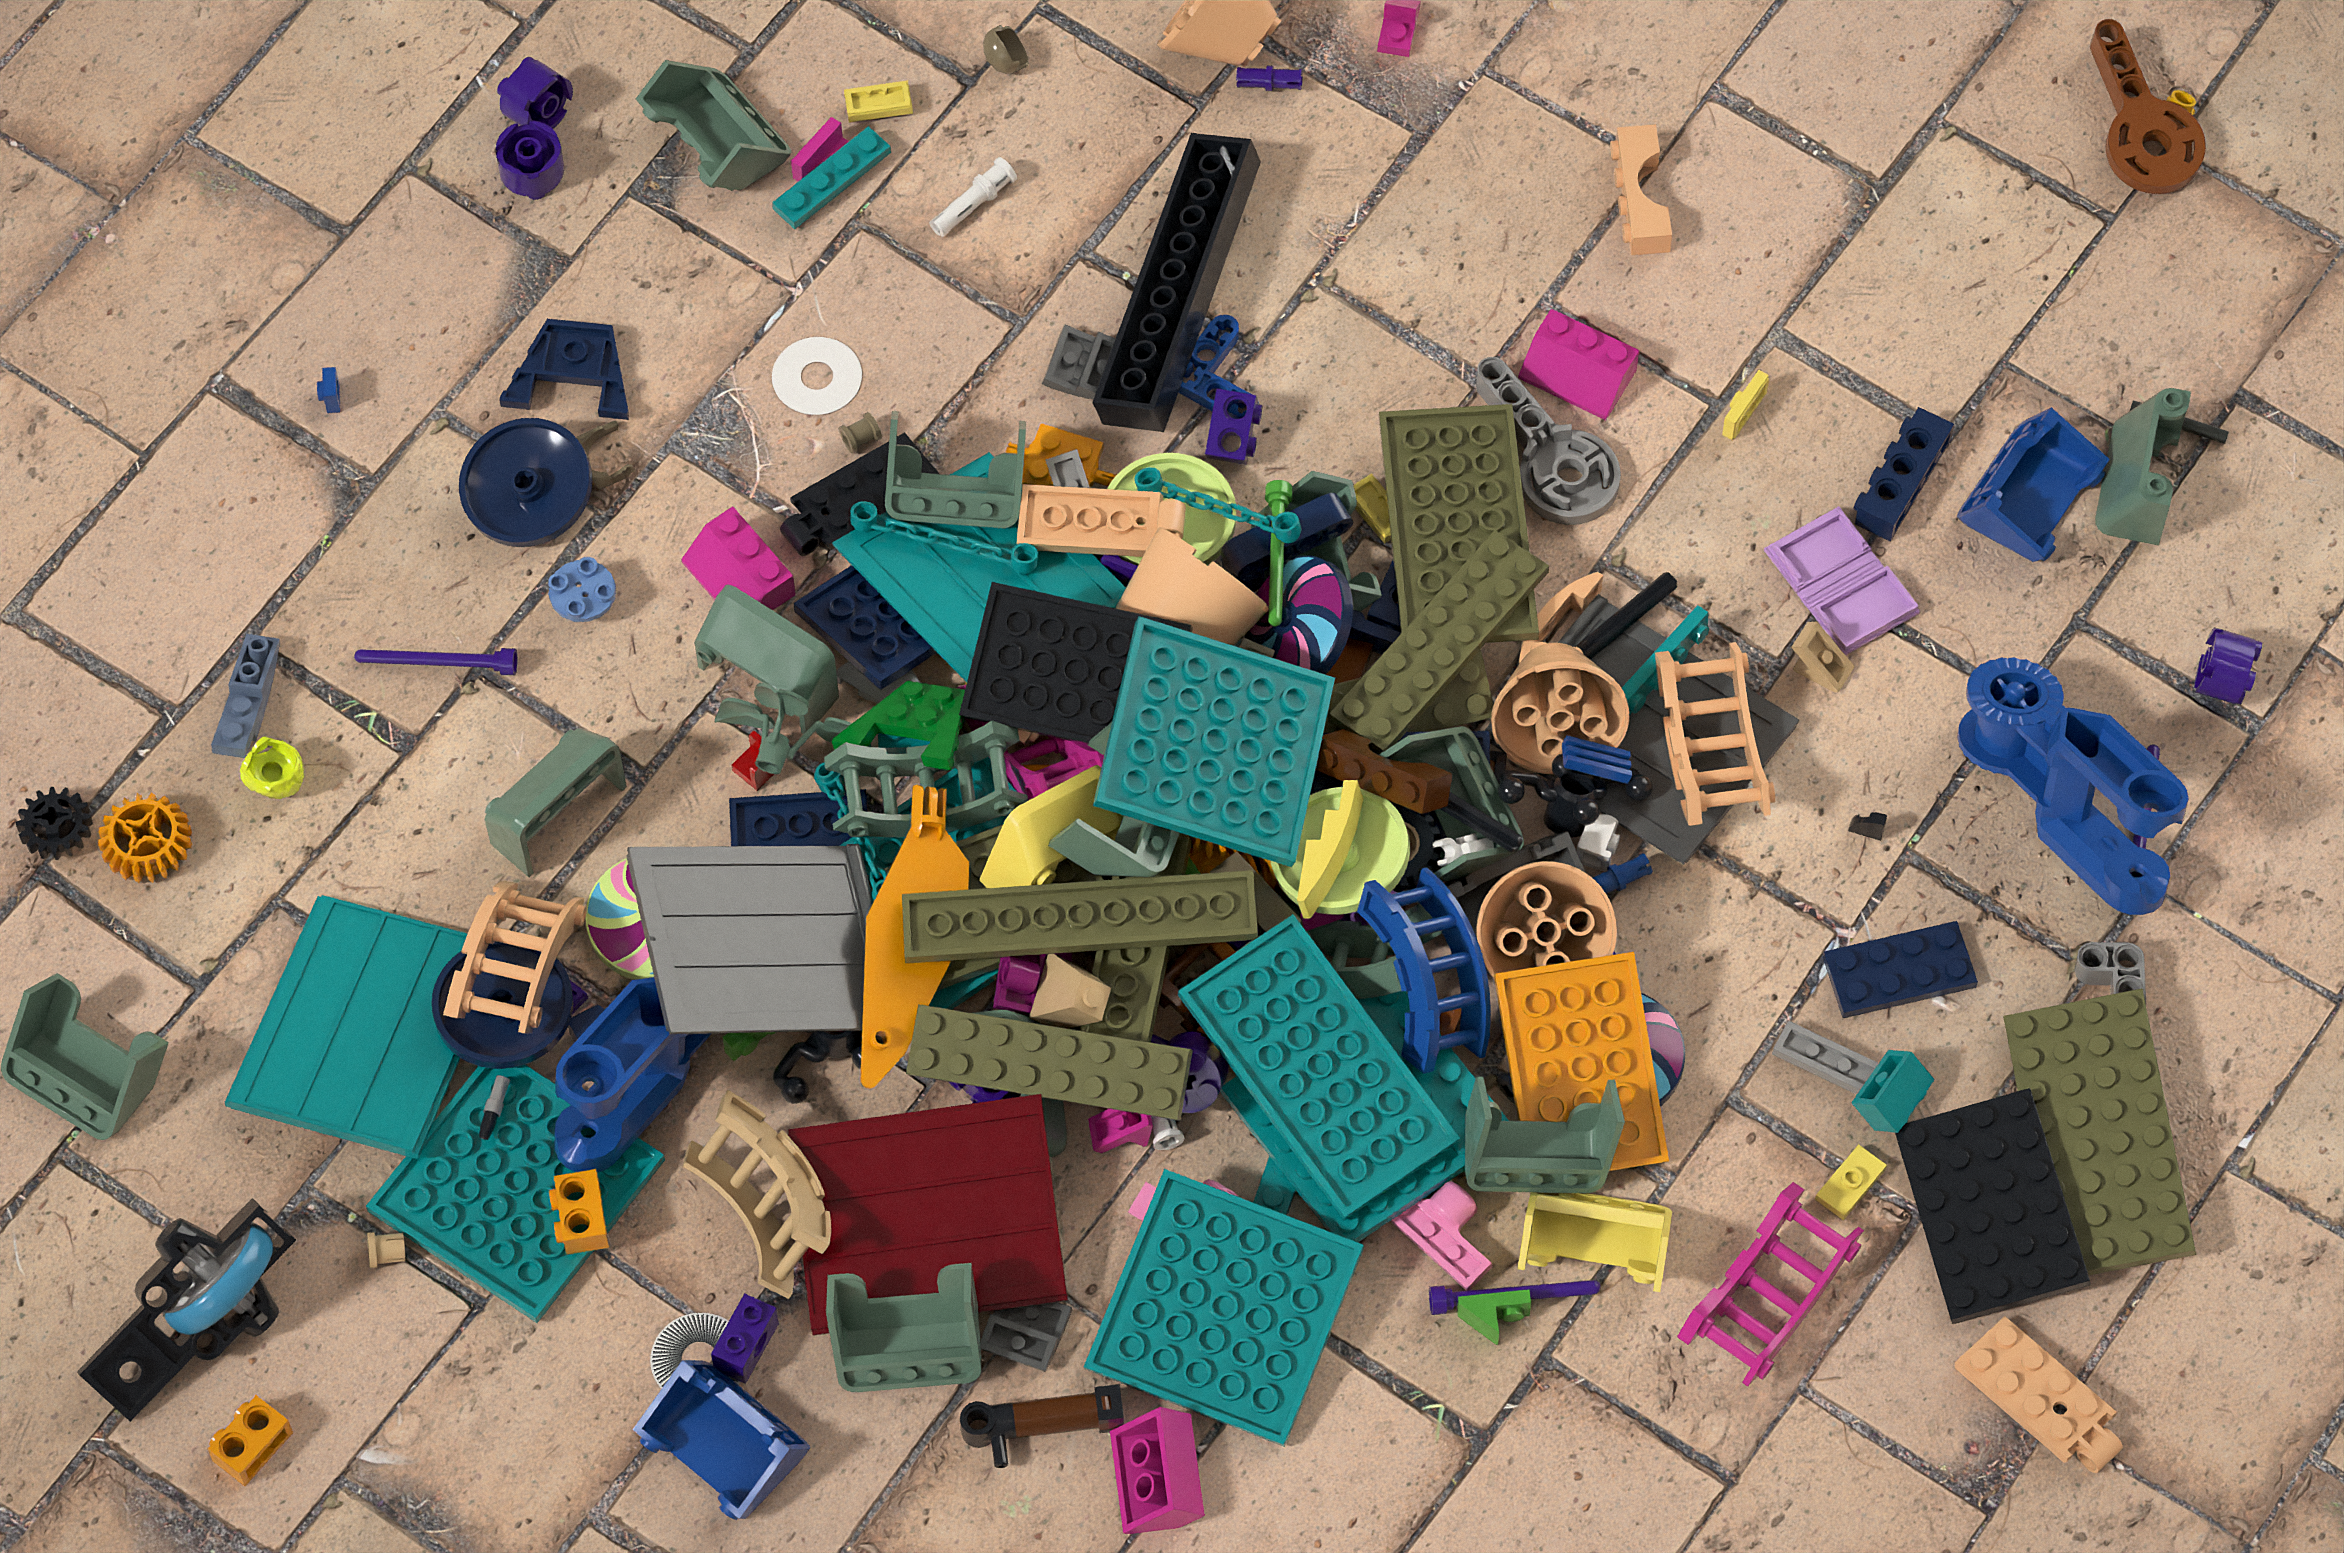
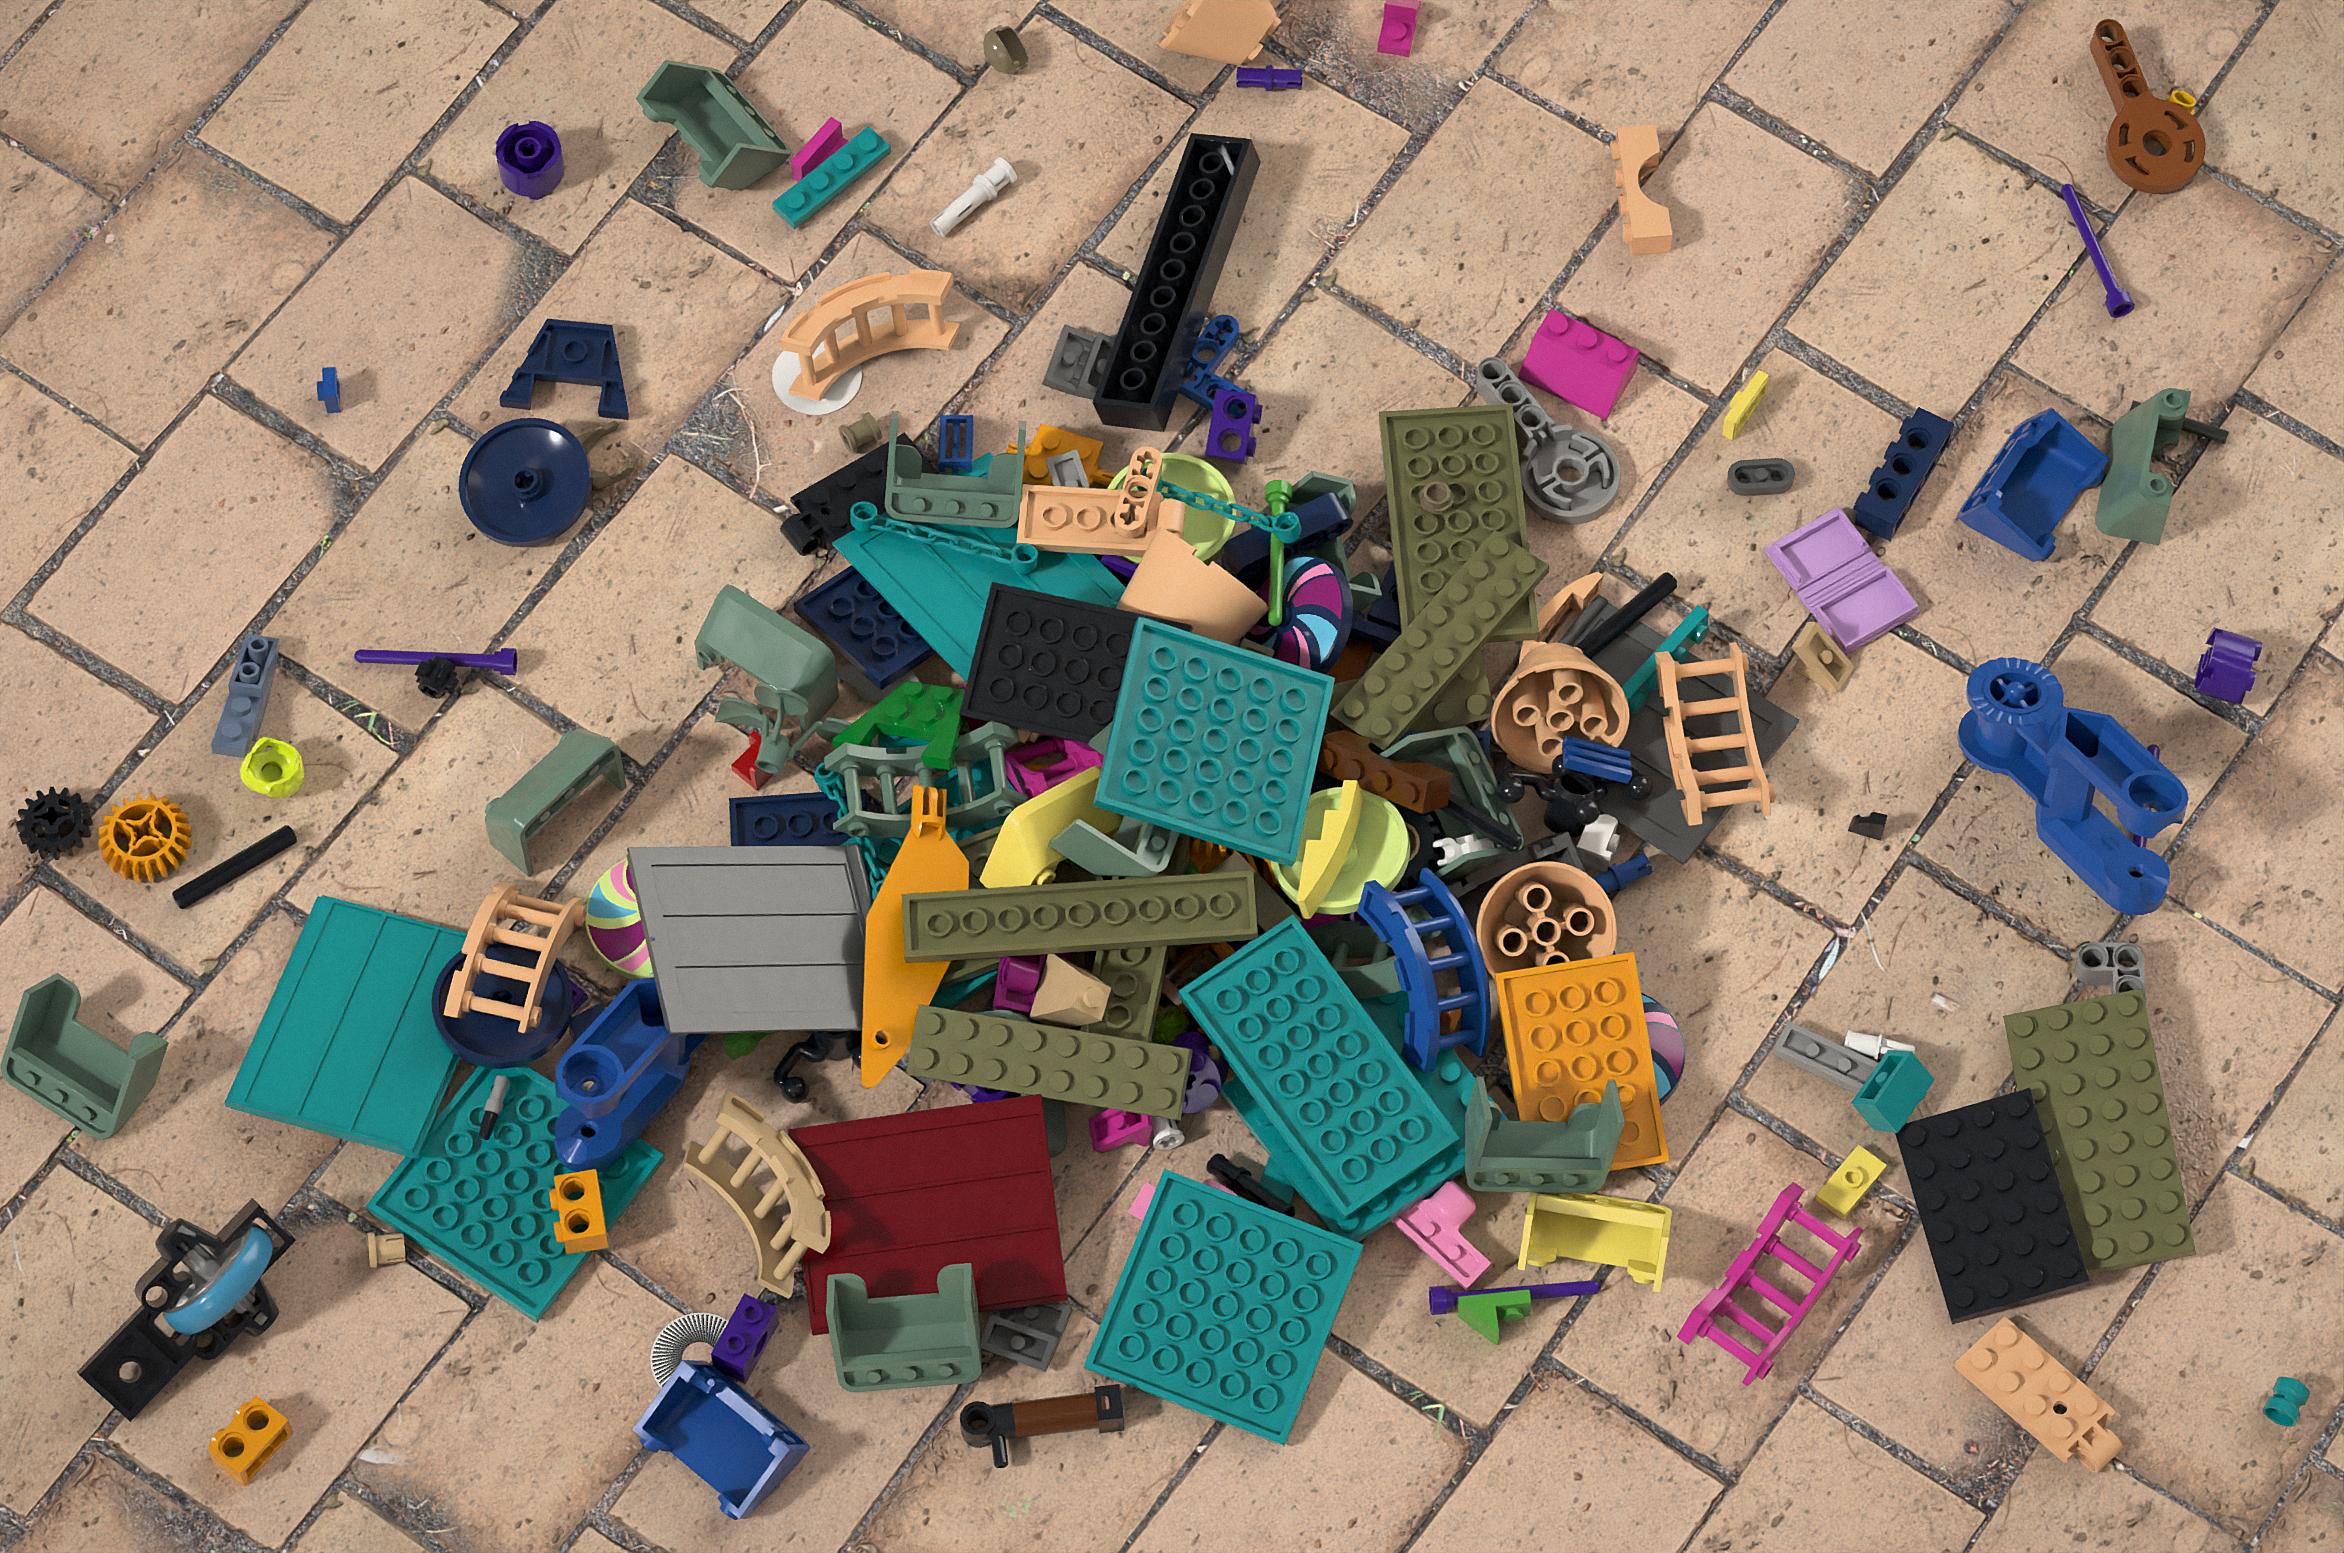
(234, 867): none -> black axle
(436, 677): none -> black gear
(534, 94): dark purple brick -> none
(594, 582): medium blue plate -> none
(735, 555): dark pink slope -> none
(855, 300): none -> light nougat fence
(878, 101): light yellow plate -> none
(955, 462): none -> blue tile
(1143, 505): none -> light nougat beam
(1157, 1472): dark pink slope -> none
(1169, 1026): none -> clear neon green slope
(1240, 1182): none -> black pin
(1373, 506): light yellow plate -> none
(1436, 497): none -> dark tan plate
(1760, 474): none -> dark grey plate
(1873, 1045): none -> white axle
(1899, 969): dark blue plate -> none
(2118, 301): none -> dark purple piece
(2286, 1401): none -> teal wheel

